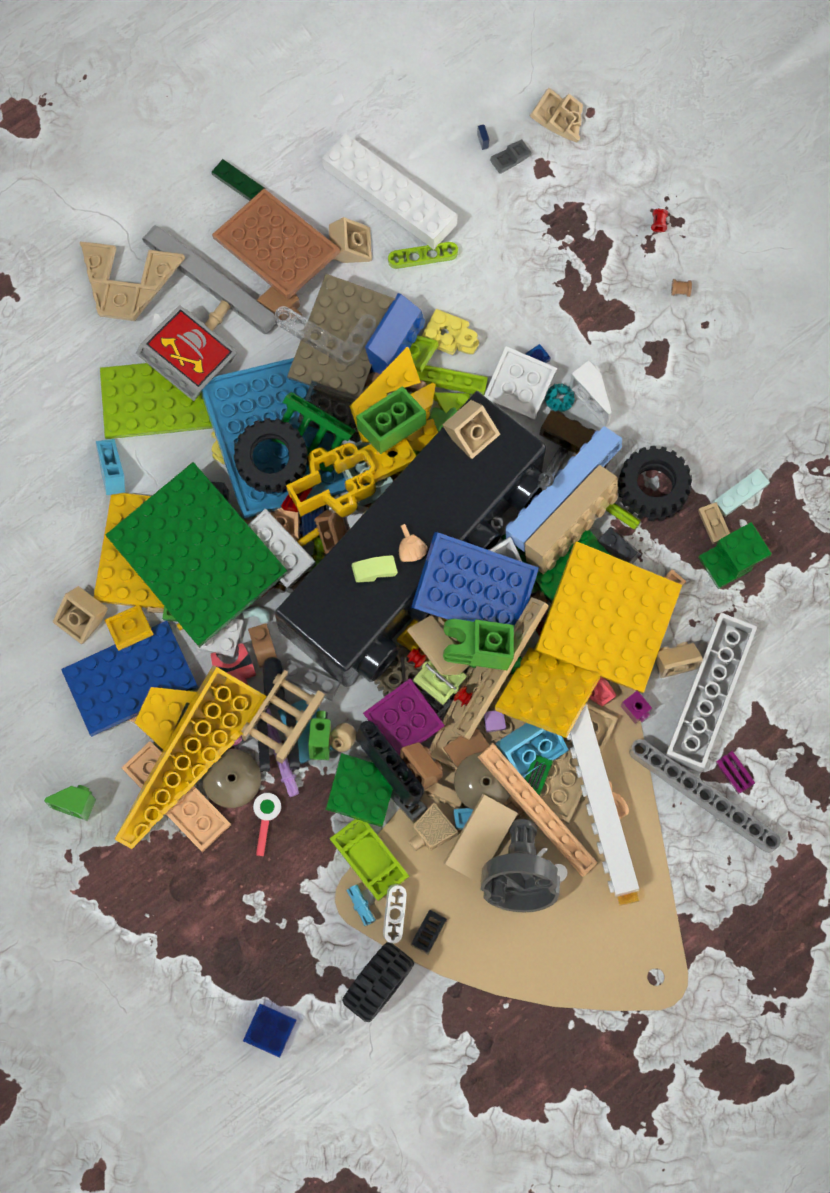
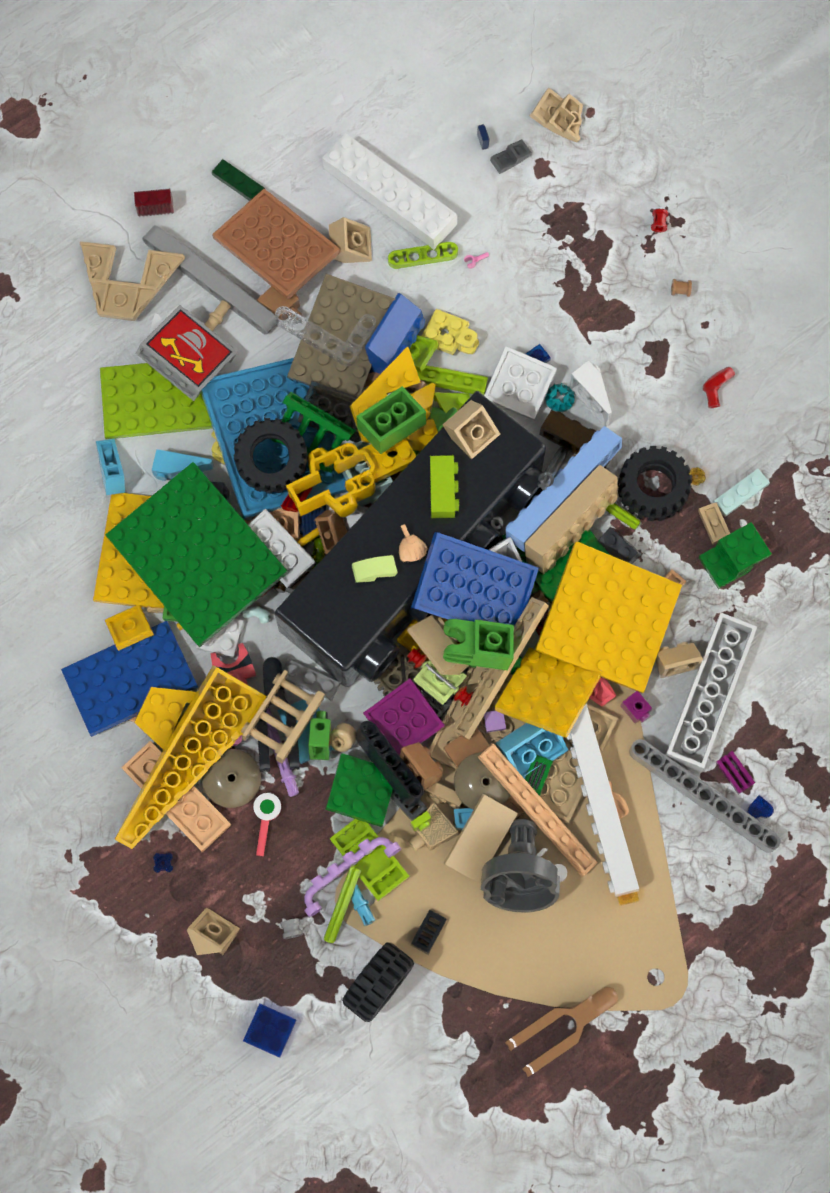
(73, 801): bright green slope -> none
(79, 614): tan slope -> none
(153, 202): none -> dark red brick
(163, 857): none -> clear blue plate
(169, 464): none -> medium azure slope
(211, 933): none -> tan slope
(262, 643): medium nougat brick -> none
(291, 928): none -> light grey wheel
(335, 871): none -> lavender bar
(342, 904): none -> lime axle
(388, 927): white beam -> none
(421, 822): none -> lime plate
(443, 486): none -> lime brick
(475, 259): none -> bright pink hand
(582, 1014): none -> medium nougat piece
(701, 476): none -> clear yellow plate
(713, 384): none -> red arm
(760, 808): none -> clear blue tile

